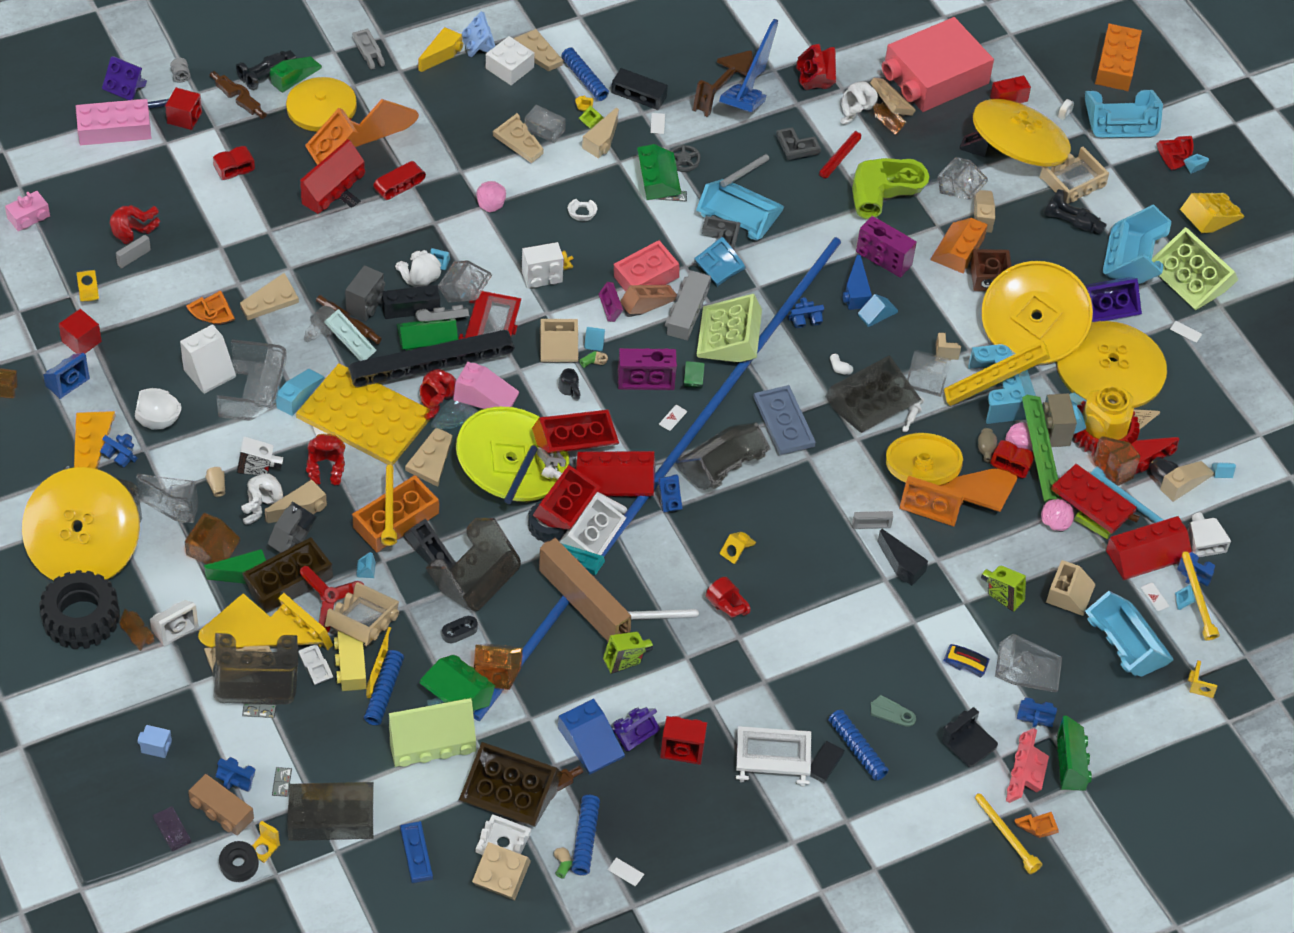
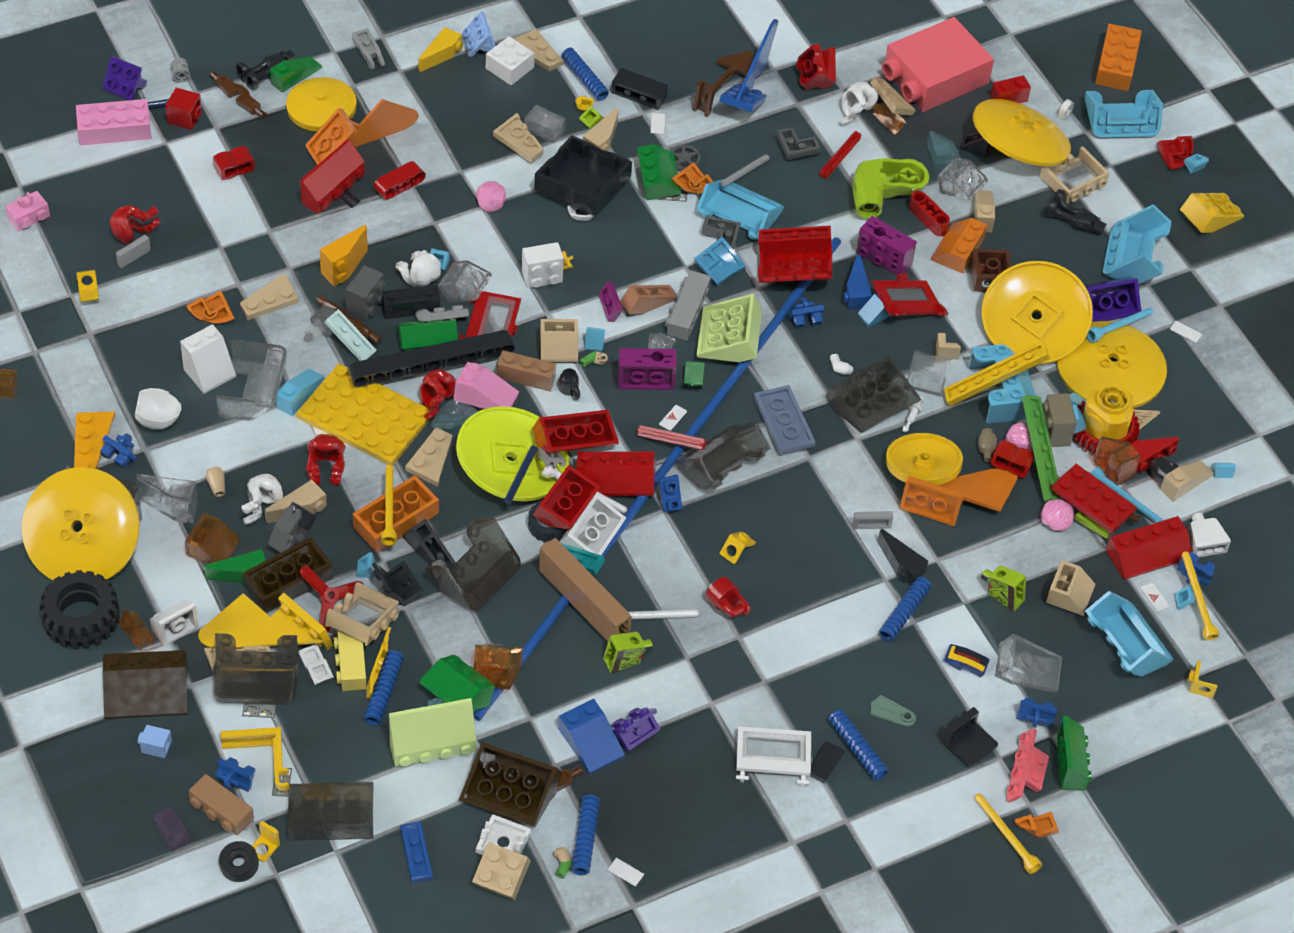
(67, 375): blue slope -> none
(80, 332): red head -> none
(145, 684): none -> dark brown slope
(257, 457): white torso -> none
(258, 738): none -> yellow hinge
(343, 255): none -> light orange slope
(398, 582): none -> black bracket
(459, 629): black beam -> none
(526, 371): none -> medium nougat brick
(583, 175): none -> black tile
(647, 267): coral piece -> none
(660, 341): none -> clear bracket
(671, 437): none -> axle
(683, 740): red brick -> none
(691, 179): none -> orange brick
(795, 254): none -> red slope
(905, 609): none -> blue piece
(908, 297): none -> red piece
(929, 213): none -> red beam
(941, 149): none -> clear light blue slope
(1096, 333): none -> medium azure piece
(1194, 270): yellowish green slope -> none

